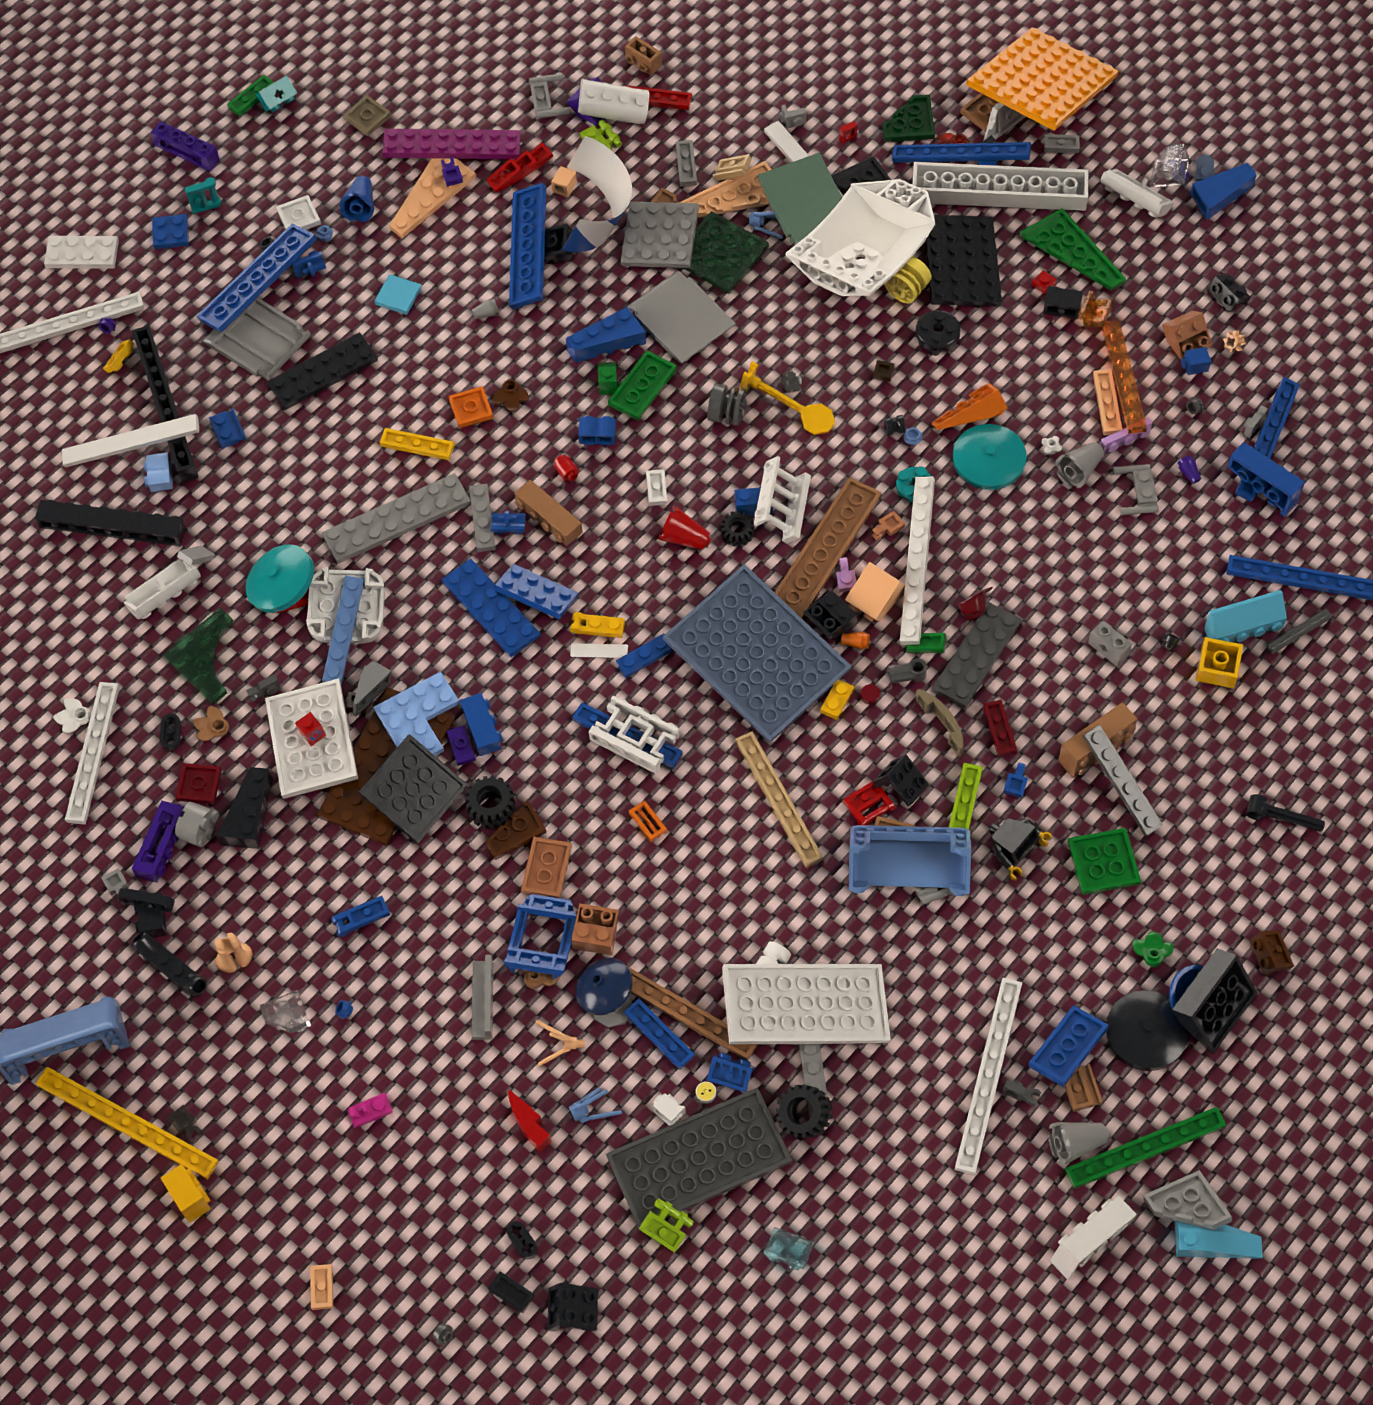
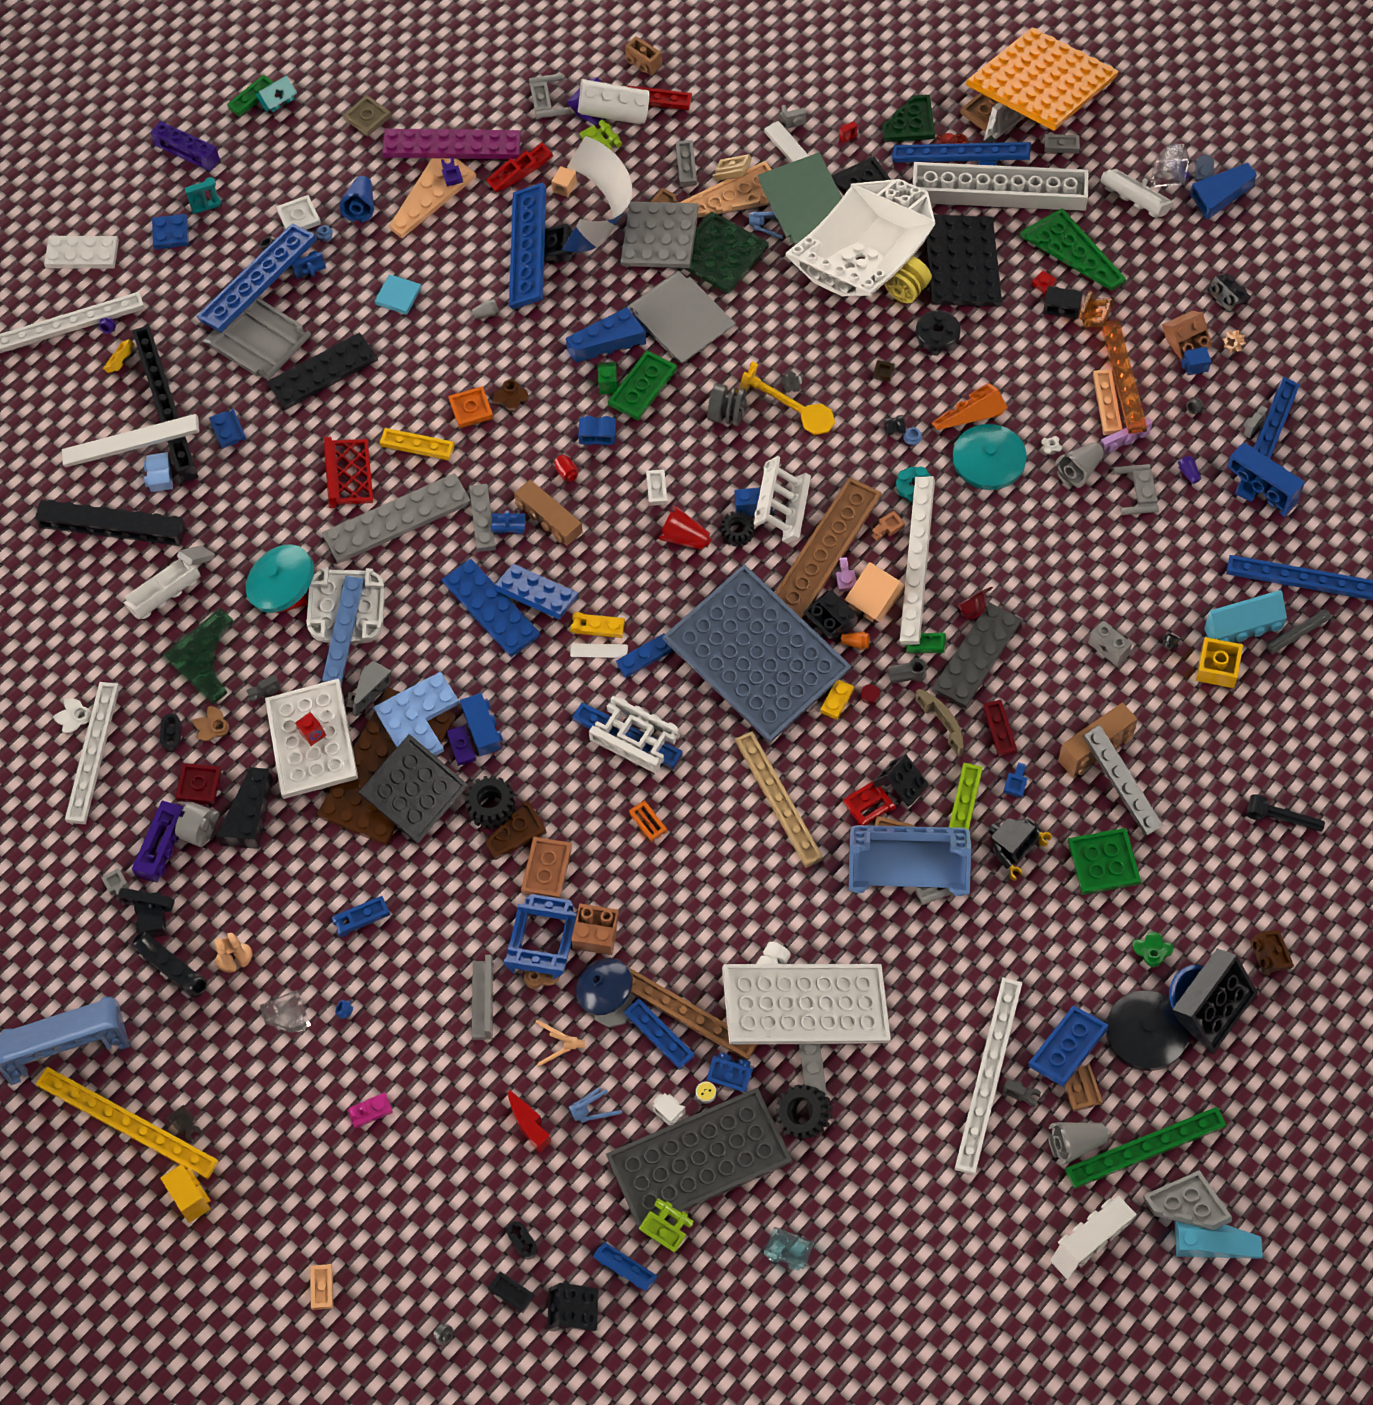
(332, 474): none -> red fence
(625, 1266): none -> blue plate

